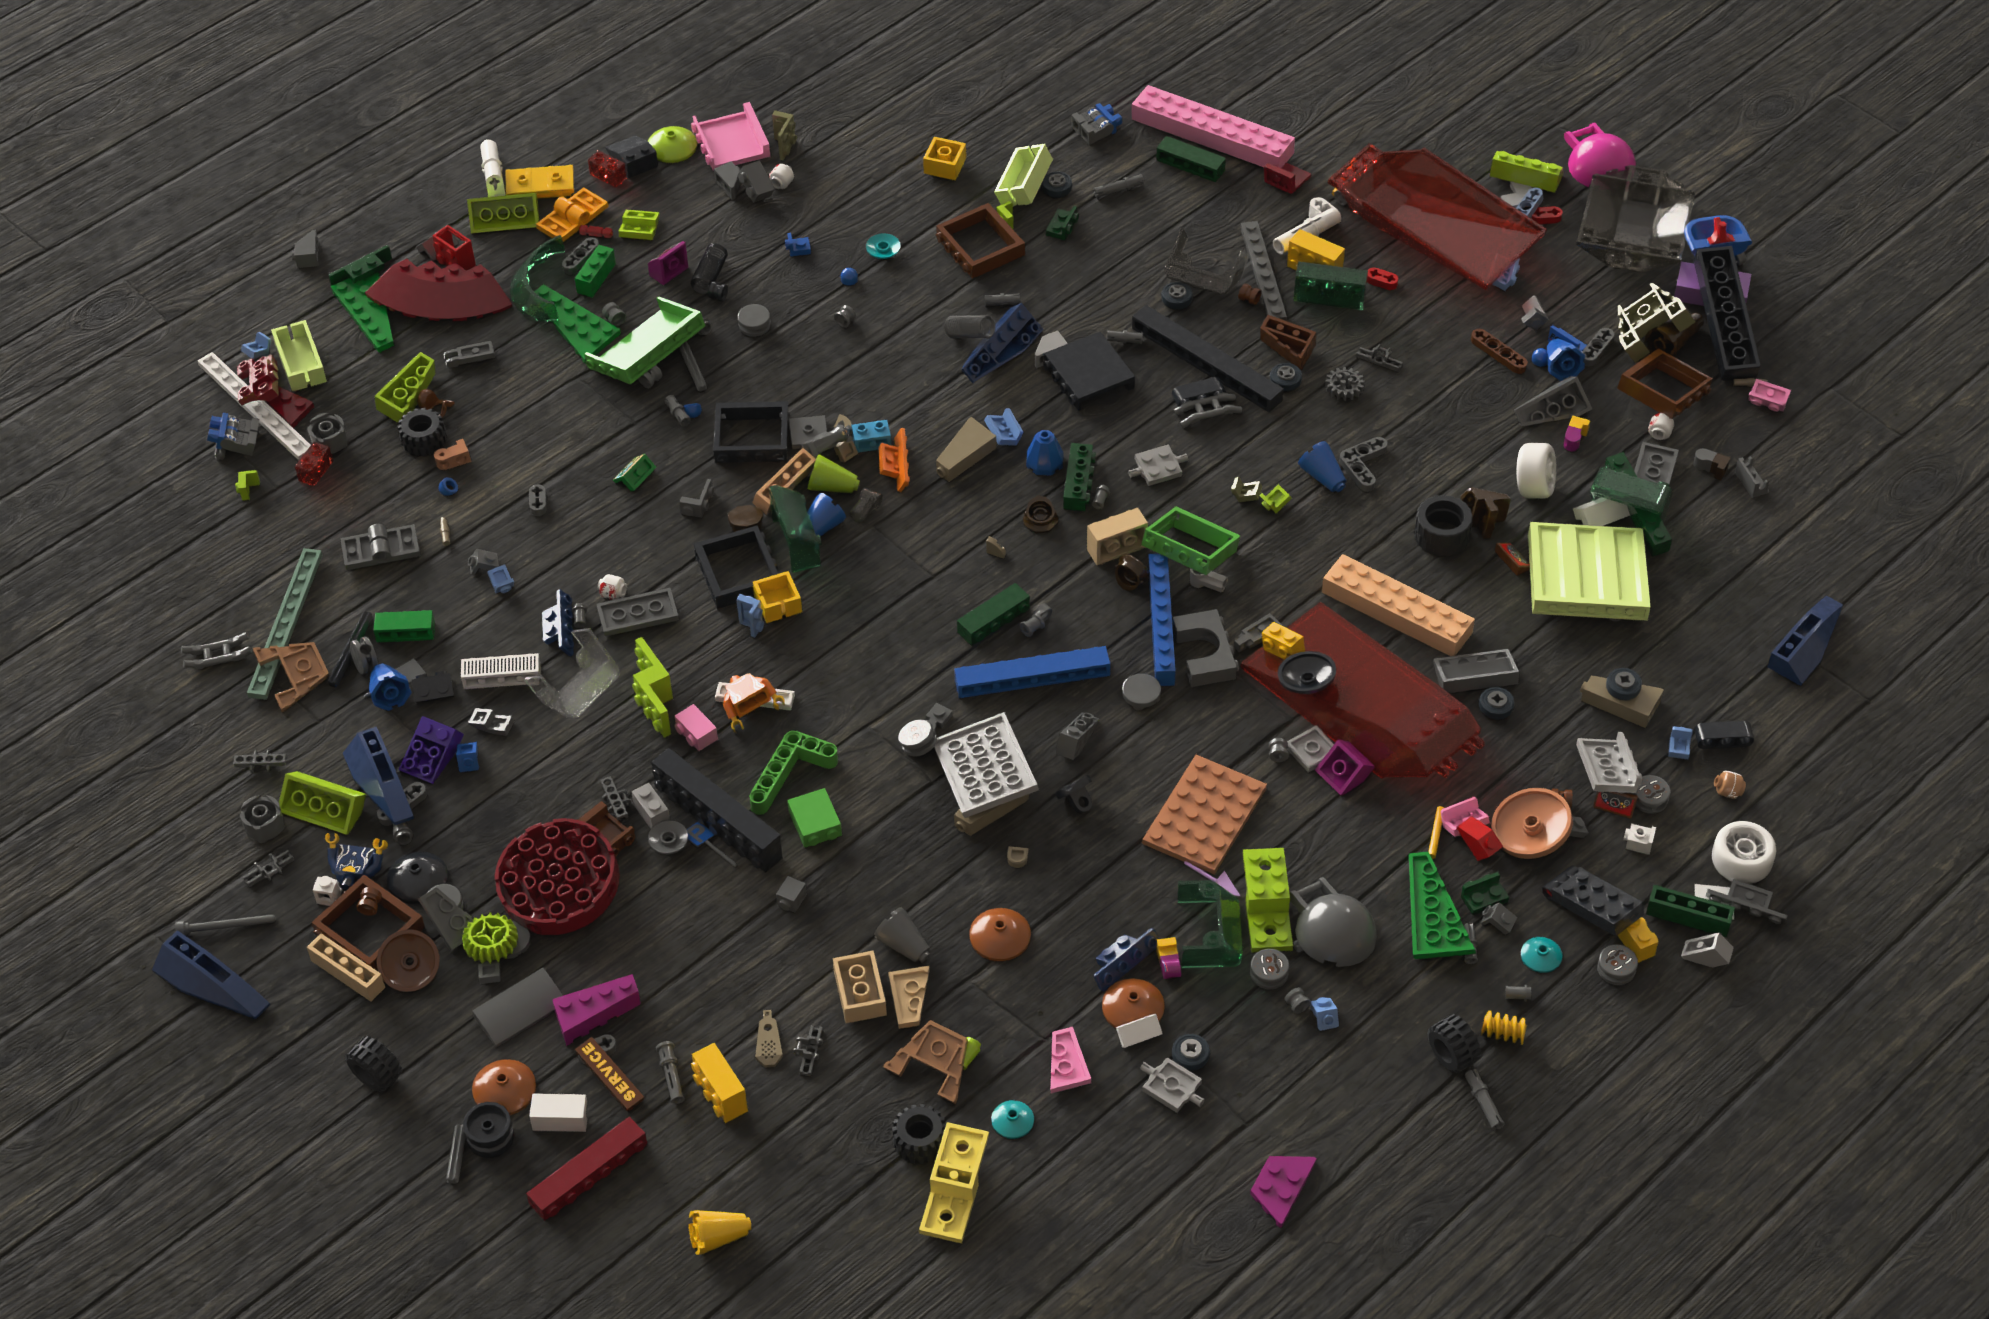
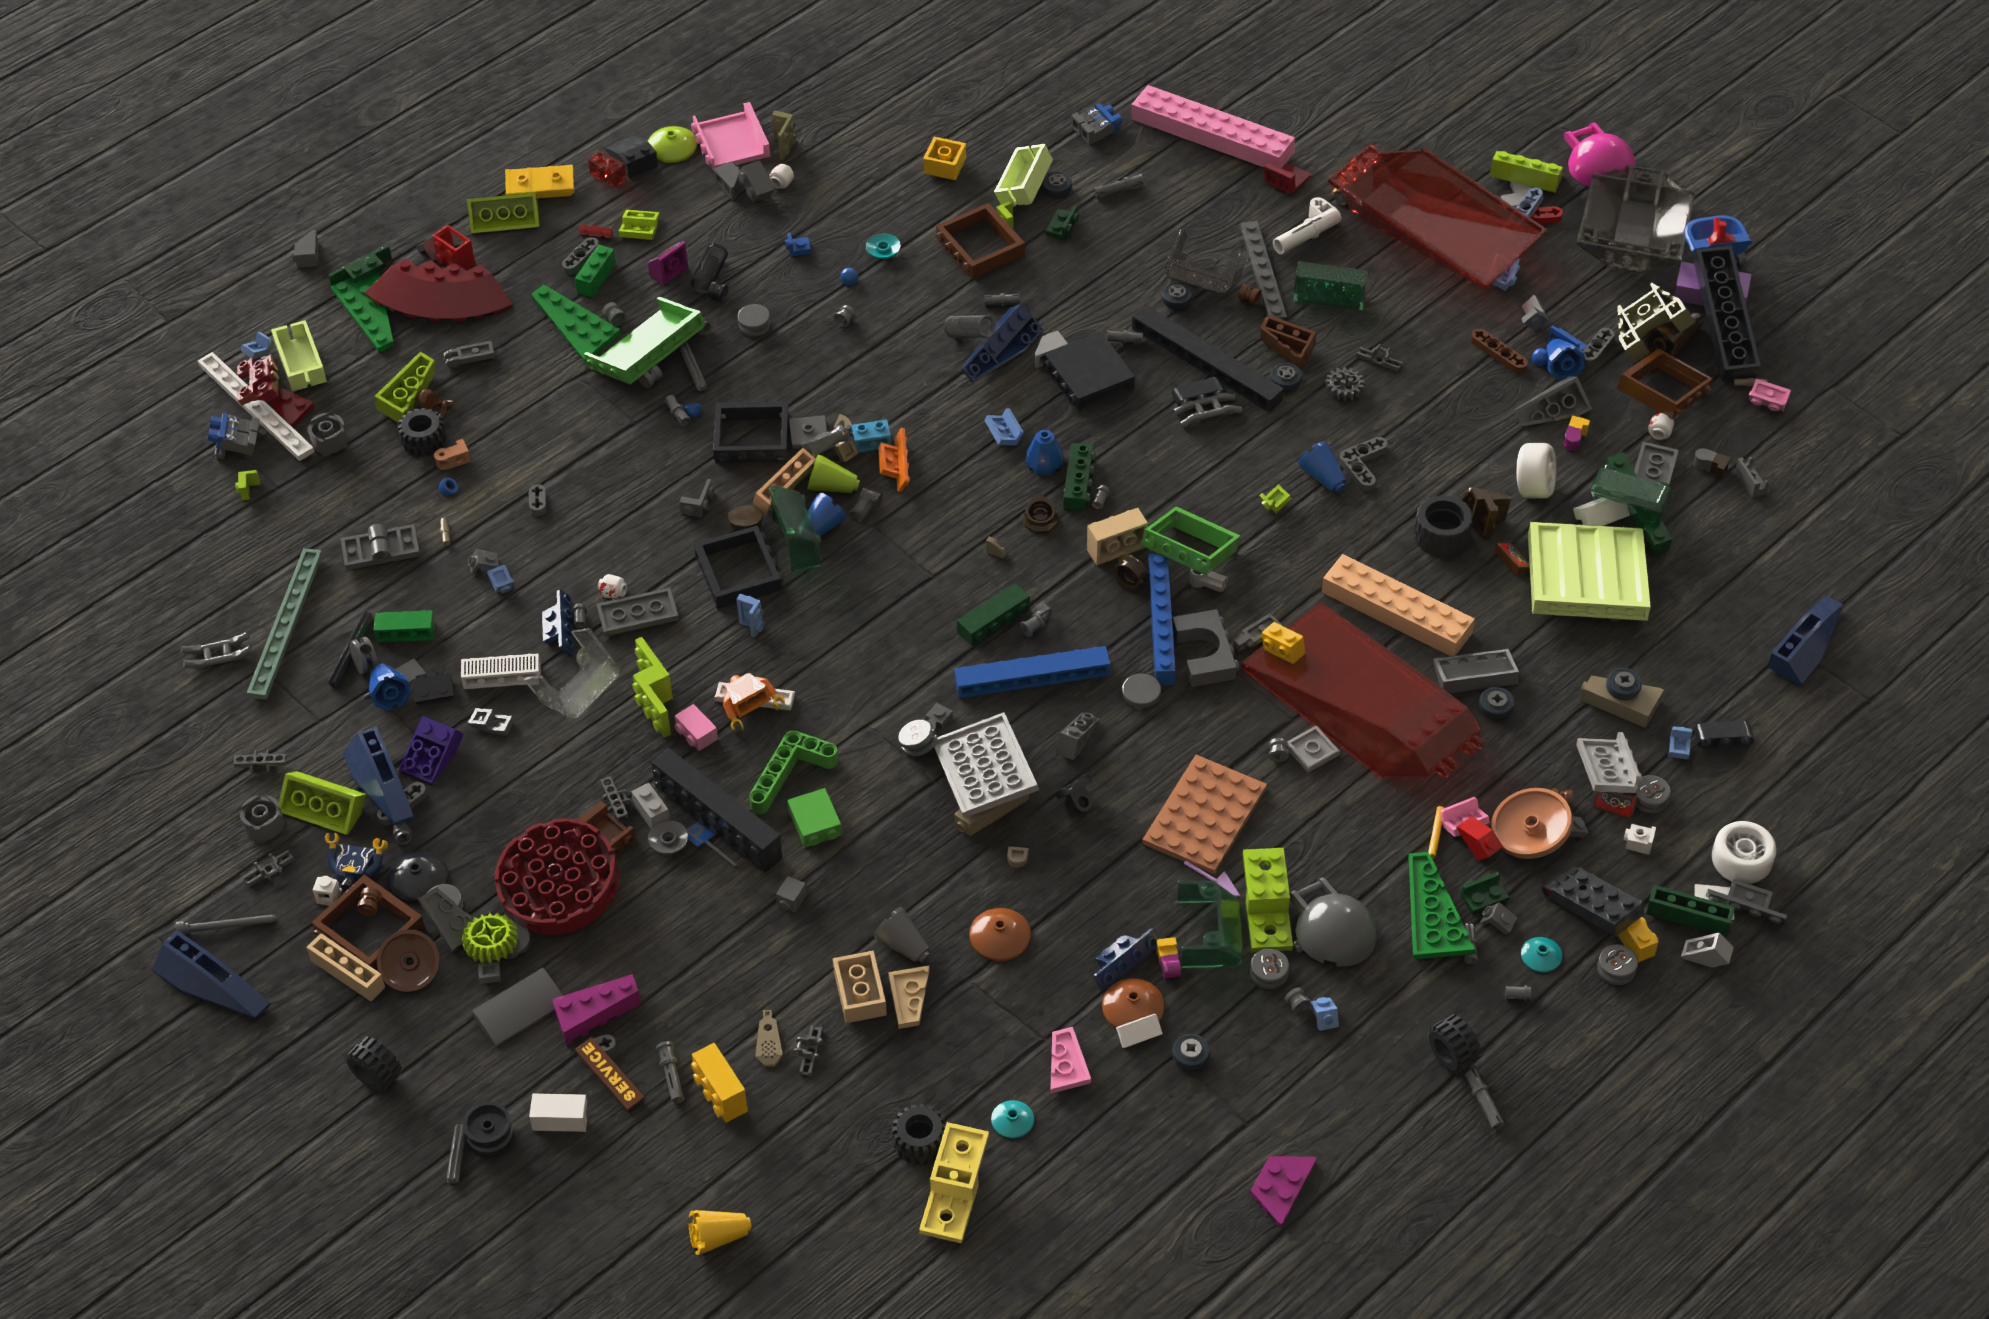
(302, 666): medium nougat wing -> none
(314, 463): clear red brick -> none
(467, 756): blue bracket -> none
(492, 169): white piece -> none
(513, 1092): dark orange dish -> none
(521, 293): clear green windscreen -> none
(572, 213): light orange plate -> none
(587, 1168): dark red brick -> none
(635, 472): green panel -> none
(777, 596): yellow piece -> none
(938, 1049): medium nougat wing -> none
(965, 449): dark tan slope -> none
(972, 1051): lime cone -> none
(1158, 465): light grey plate -> none
(1172, 1084): light grey plate -> none
(1191, 159): dark green brick -> none
(1246, 491): olive bracket -> none
(1307, 672): black dish -> none
(1312, 249): yellow brick -> none
(1344, 767): magenta slope -> none
(1382, 278): red beam -> none
(1504, 1026): yellow piece -> none
(1730, 784): medium nougat head -> none

